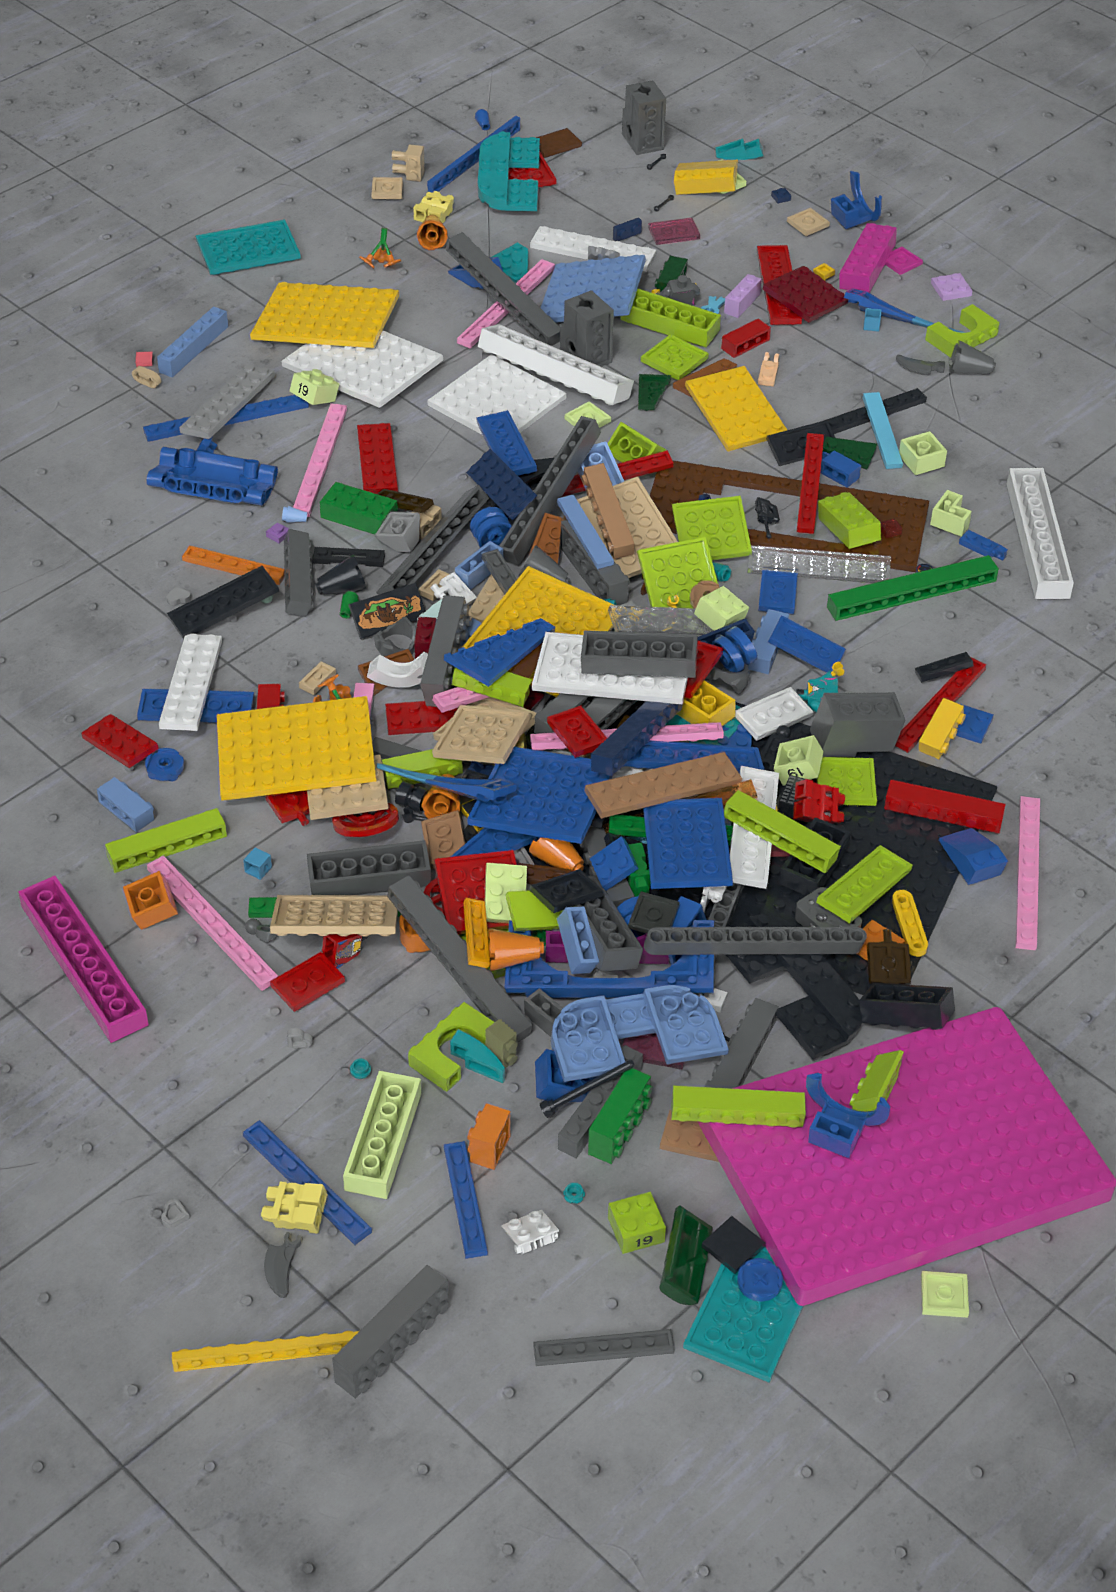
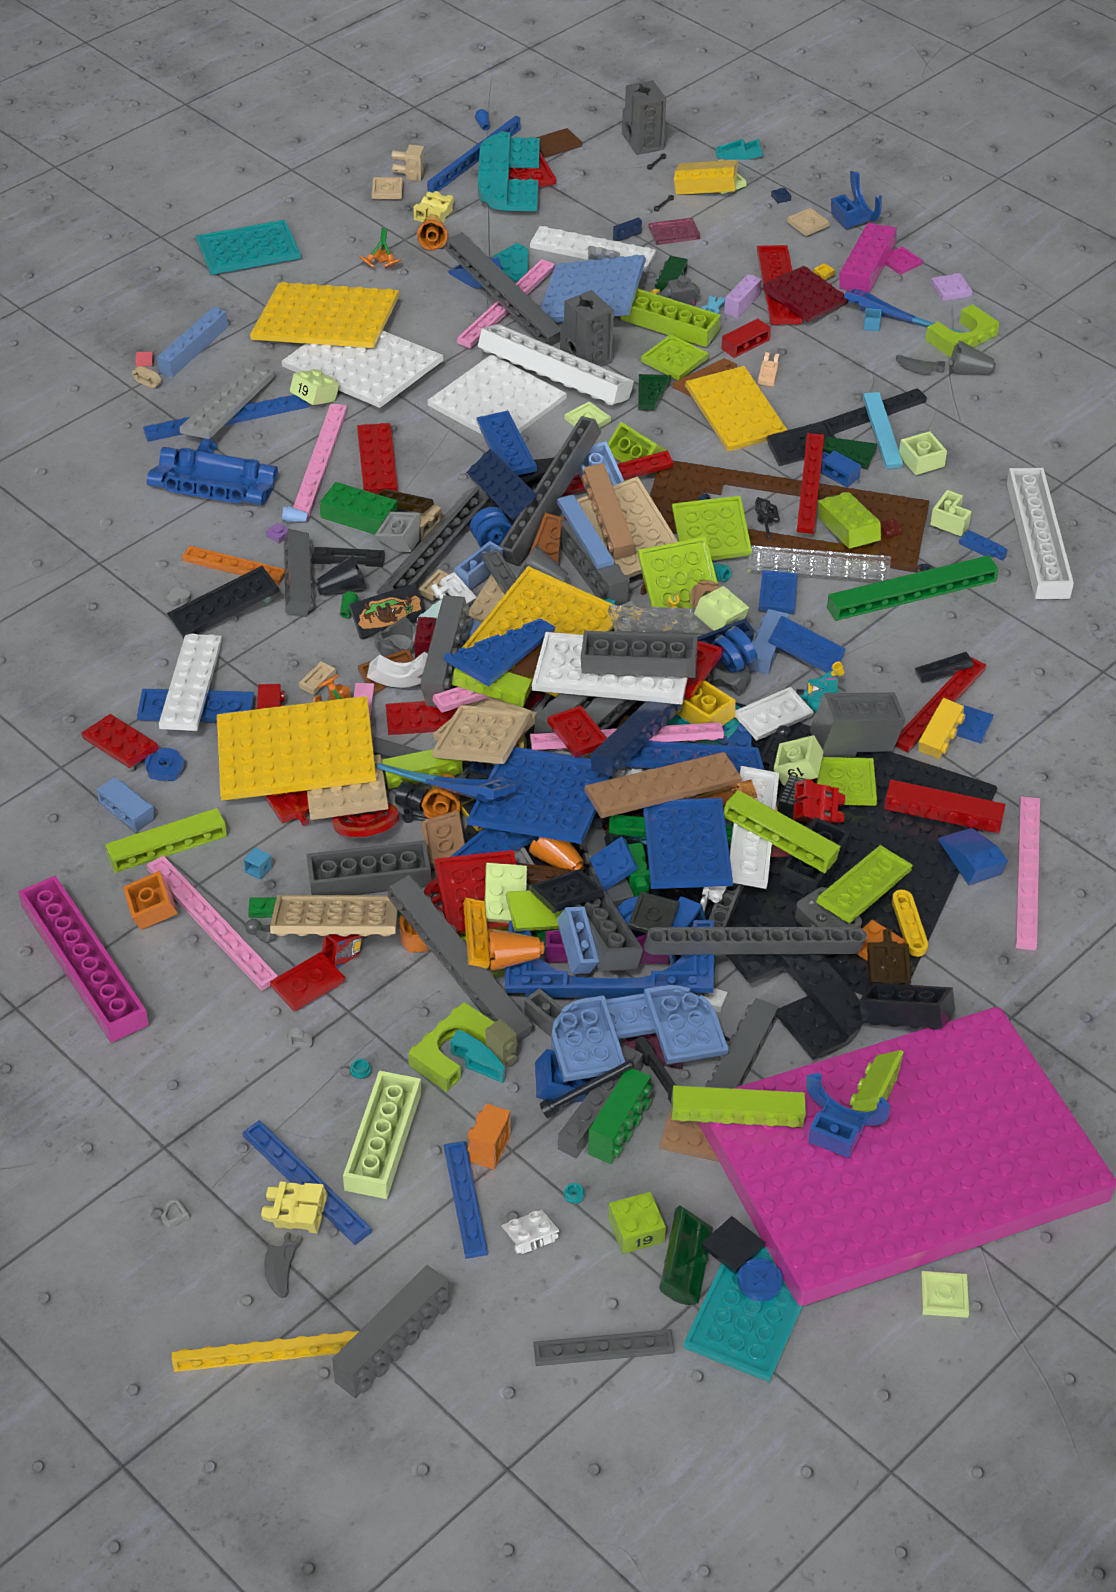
(652, 1060): none -> black container

